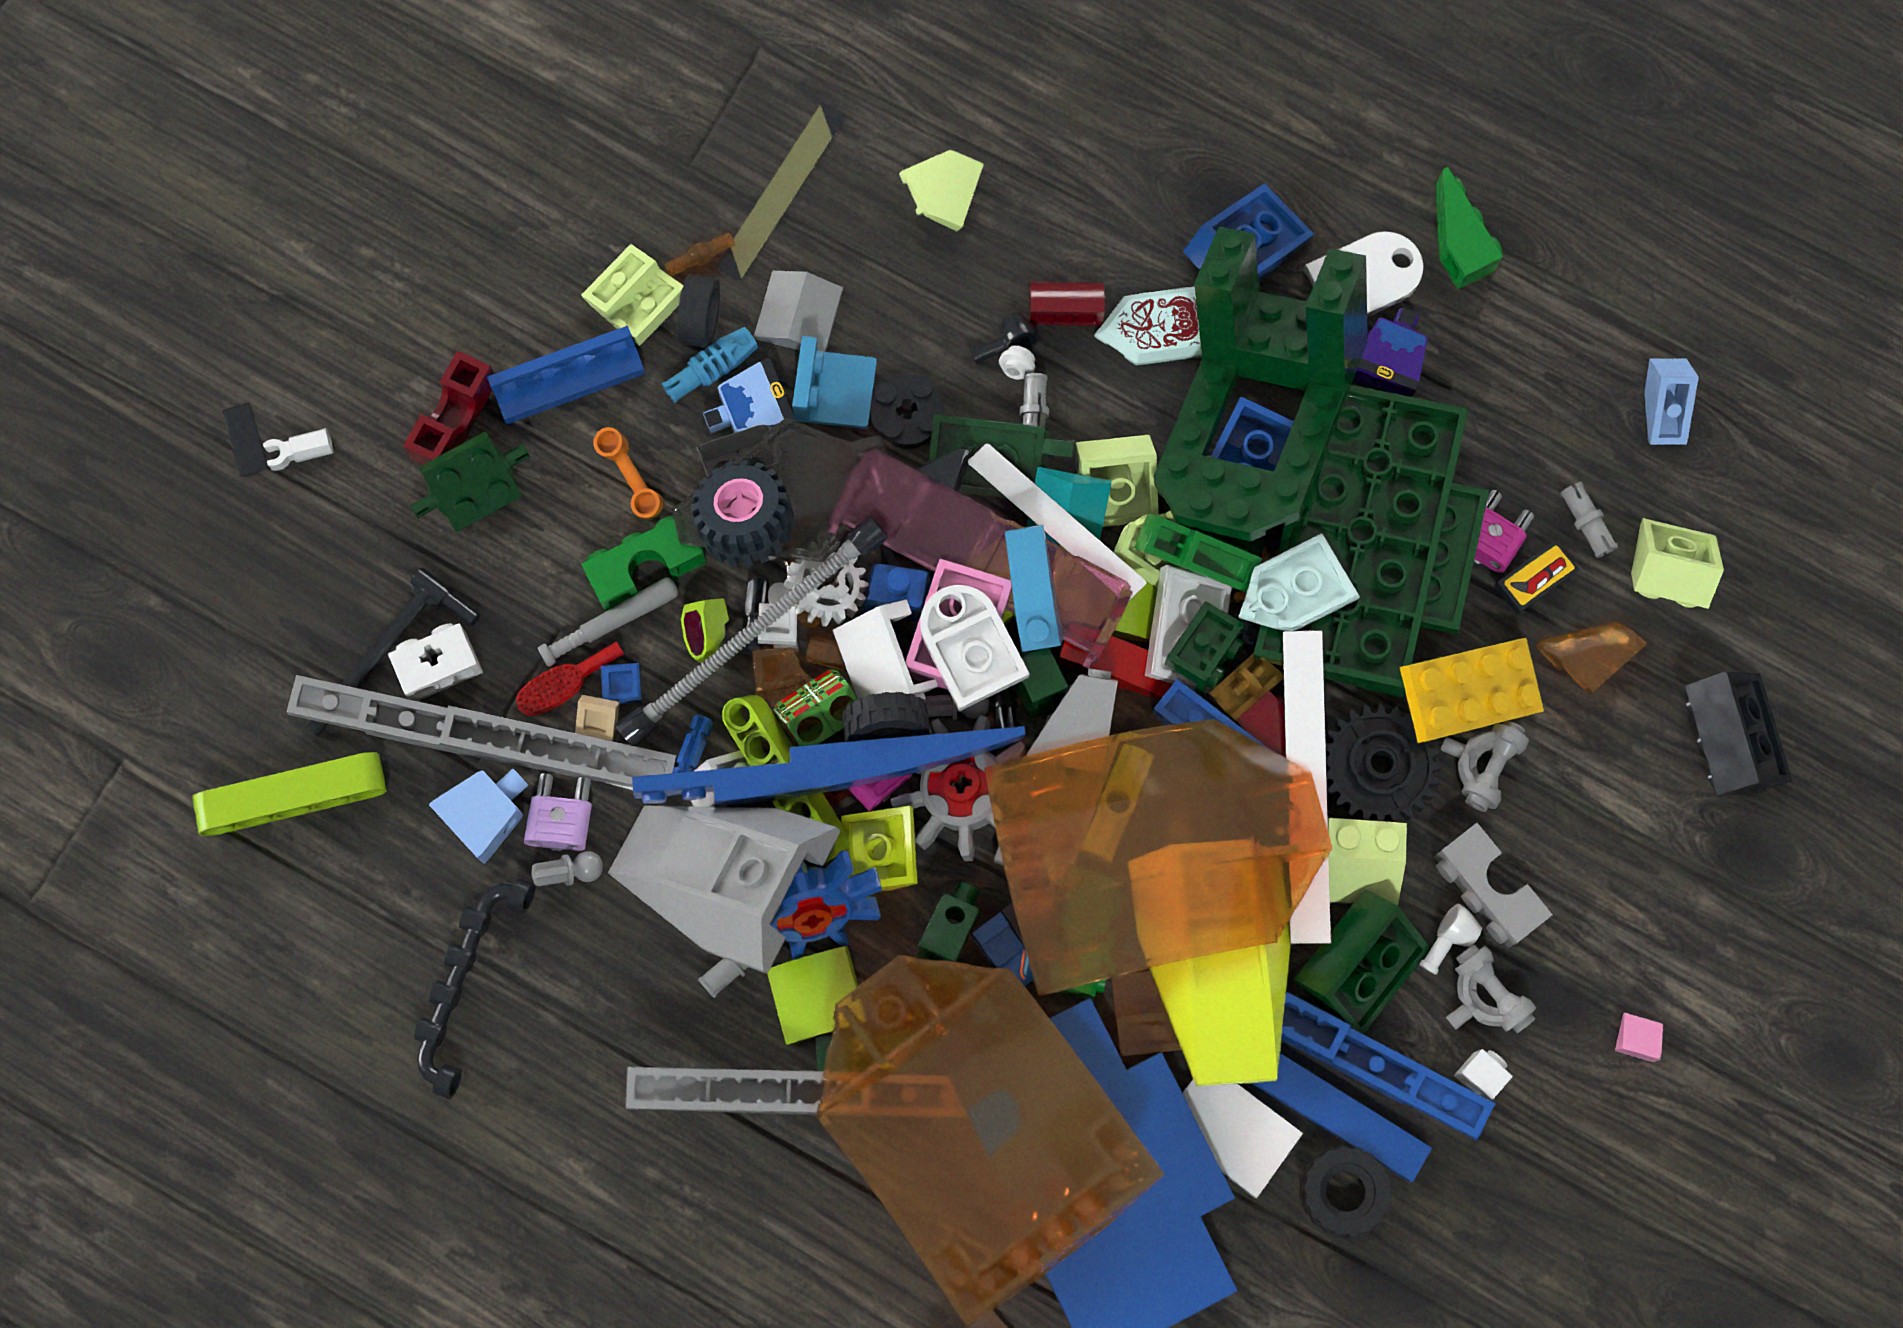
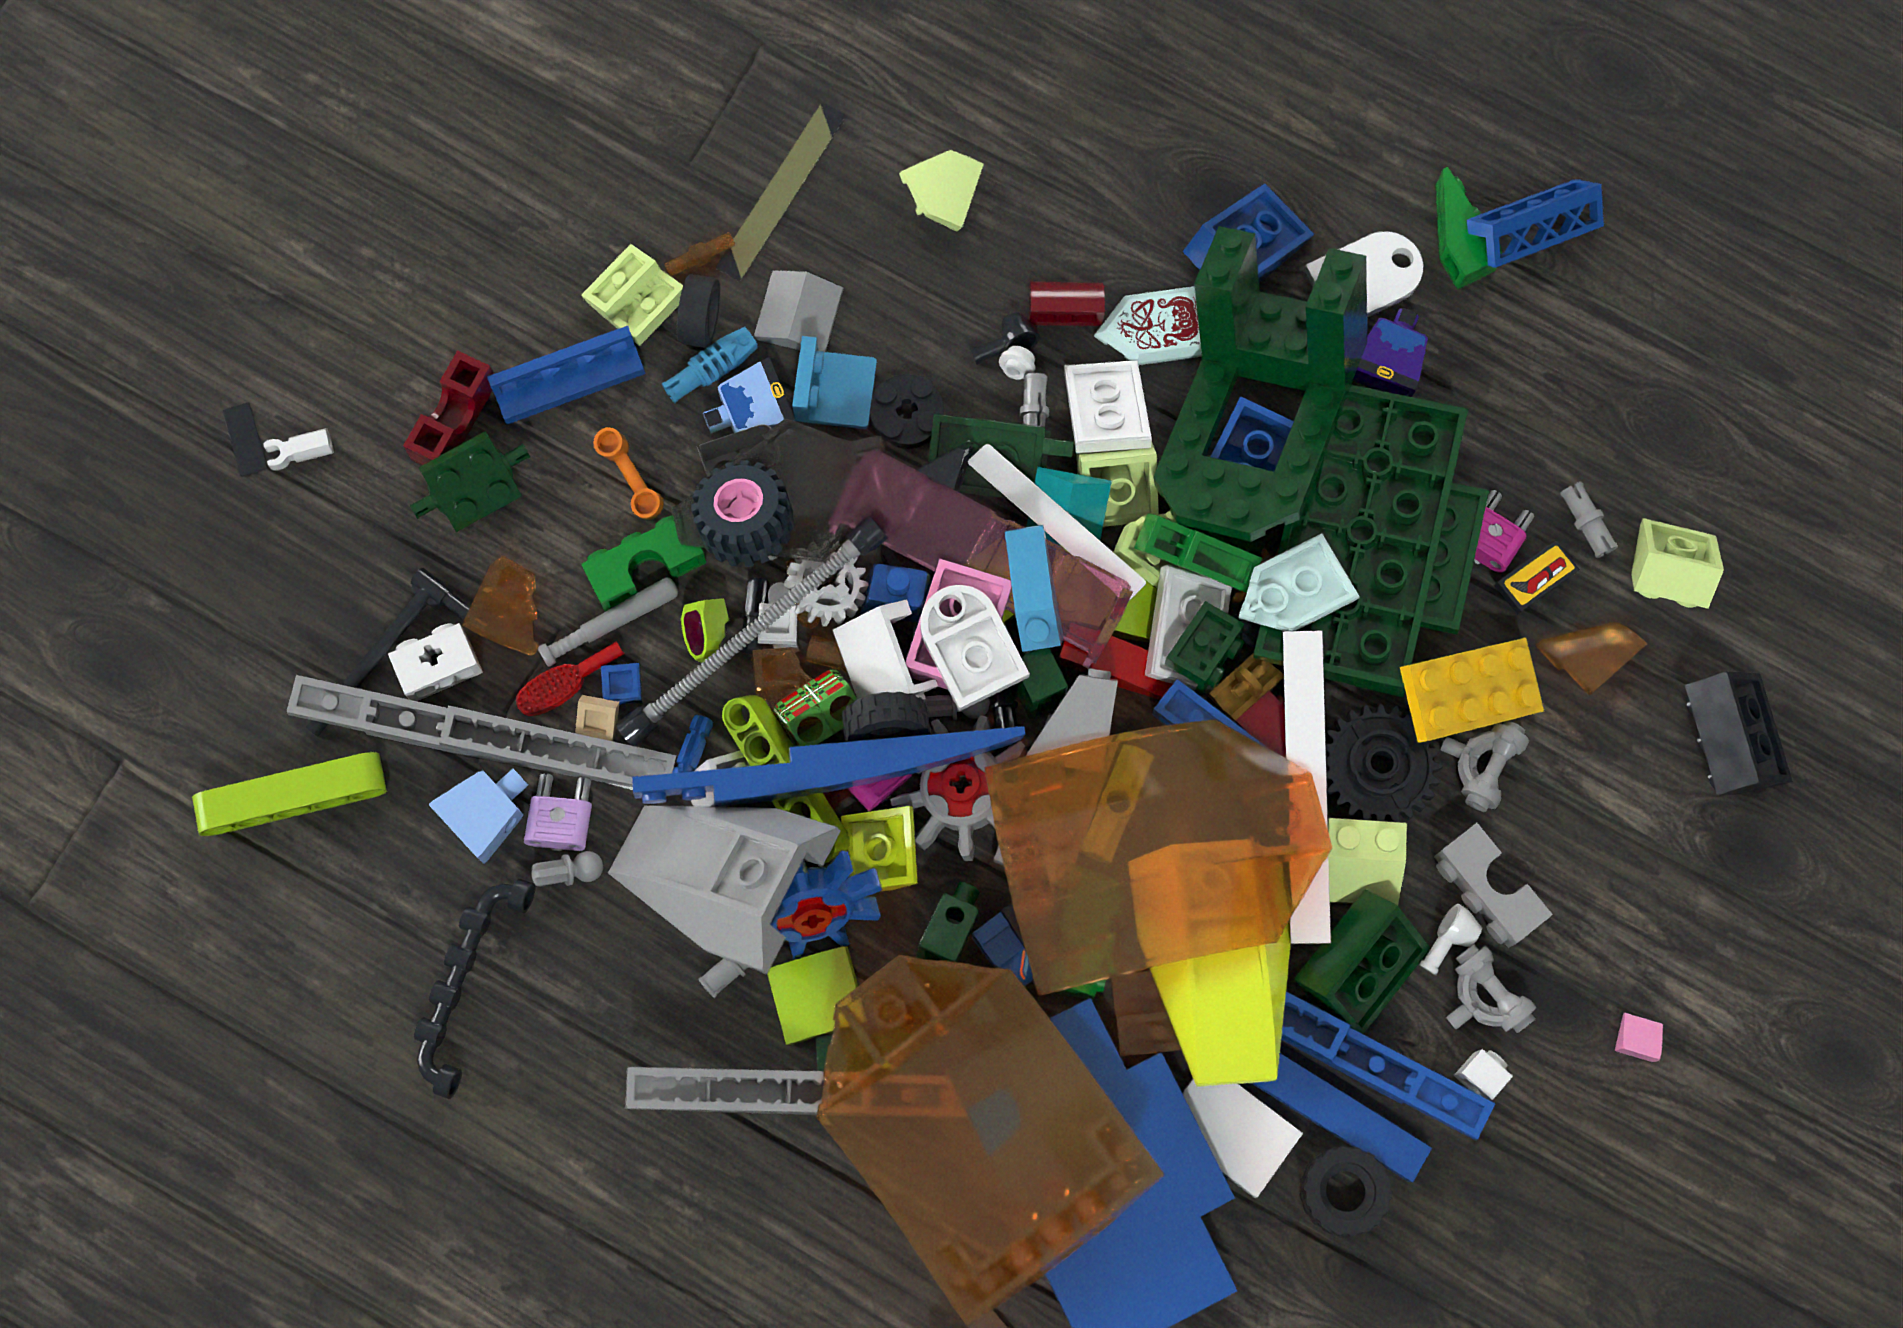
(505, 607): none -> clear orange slope
(1107, 407): none -> white tile
(1547, 205): none -> blue fence
(1669, 400): light blue slope -> none

